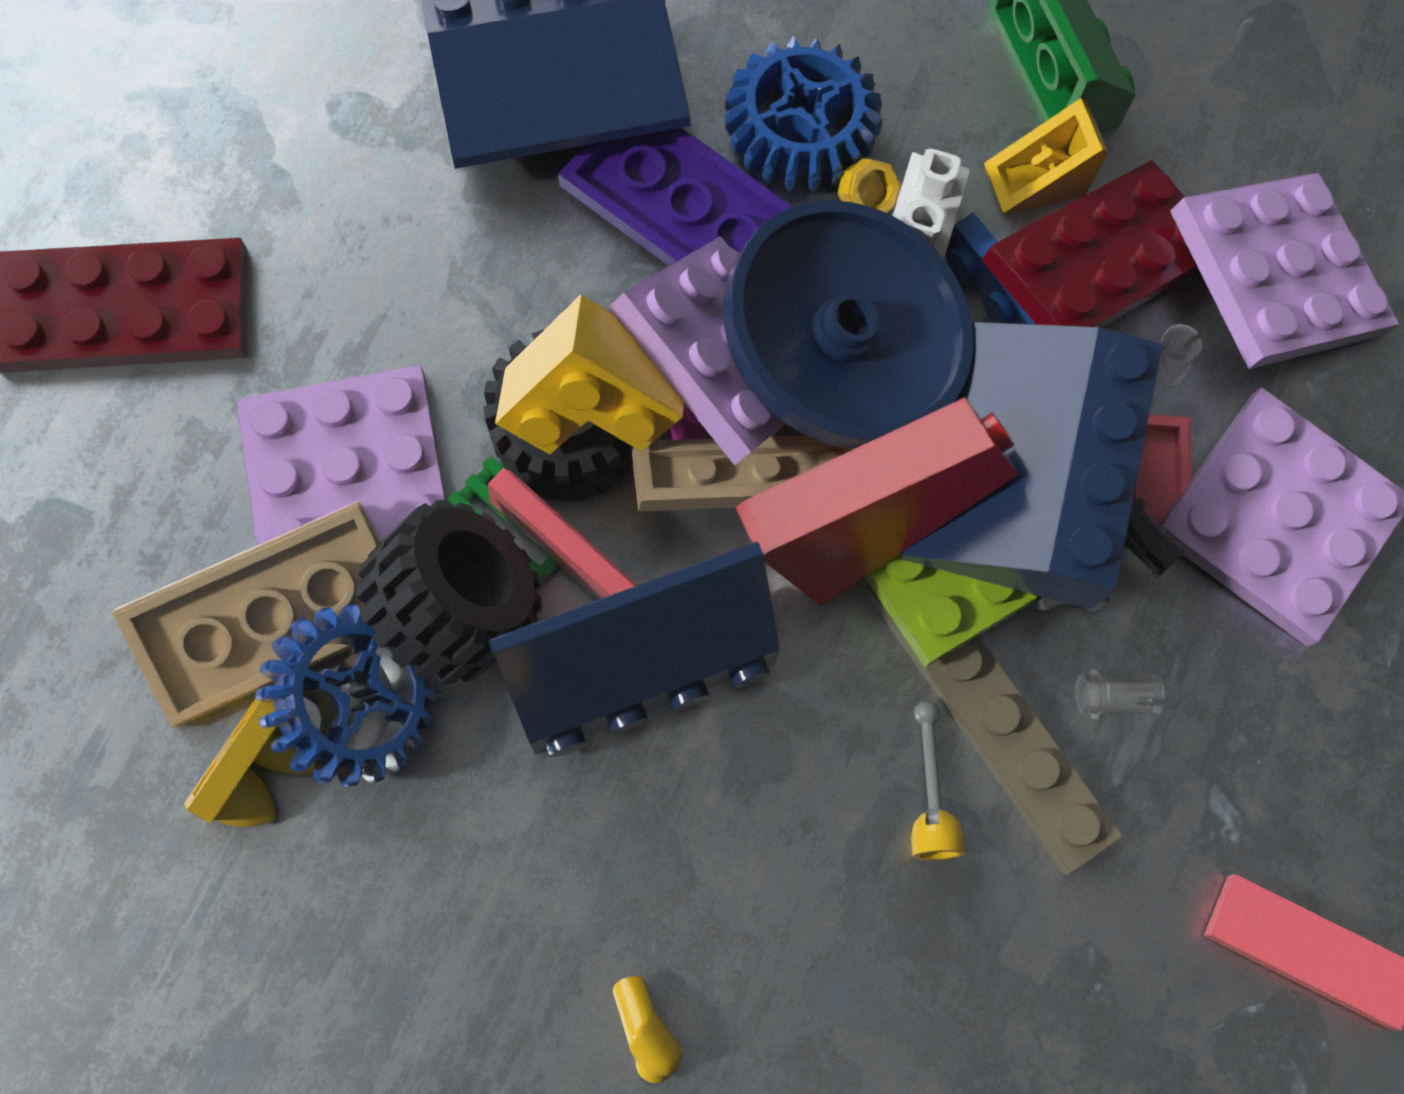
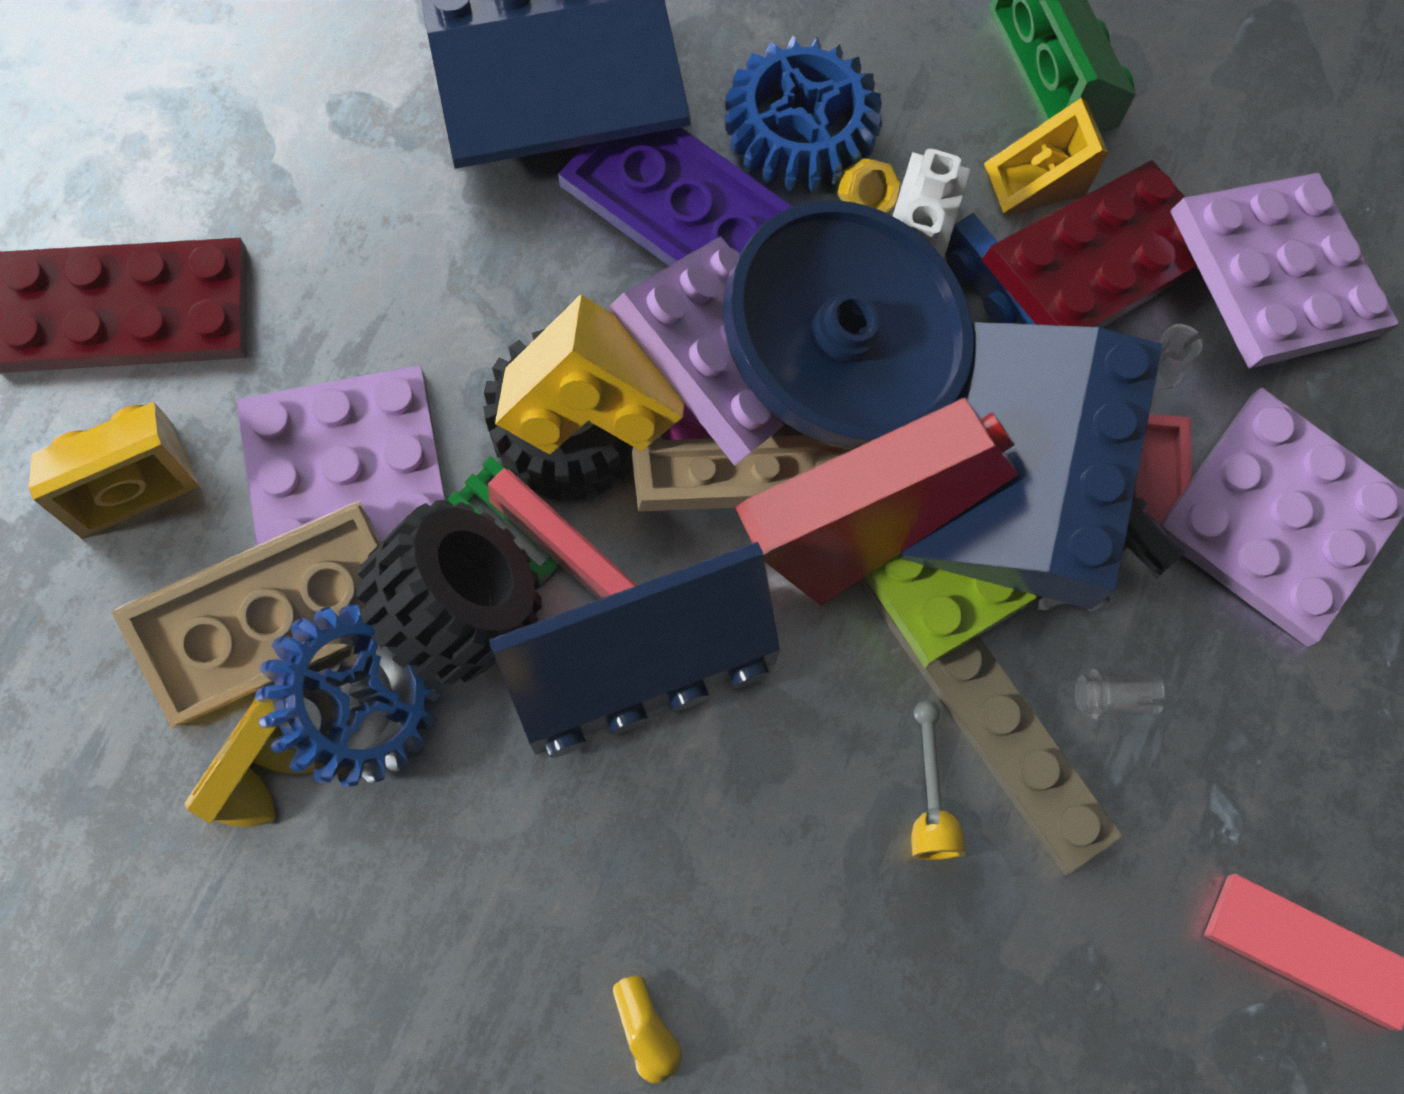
(111, 470): none -> yellow slope

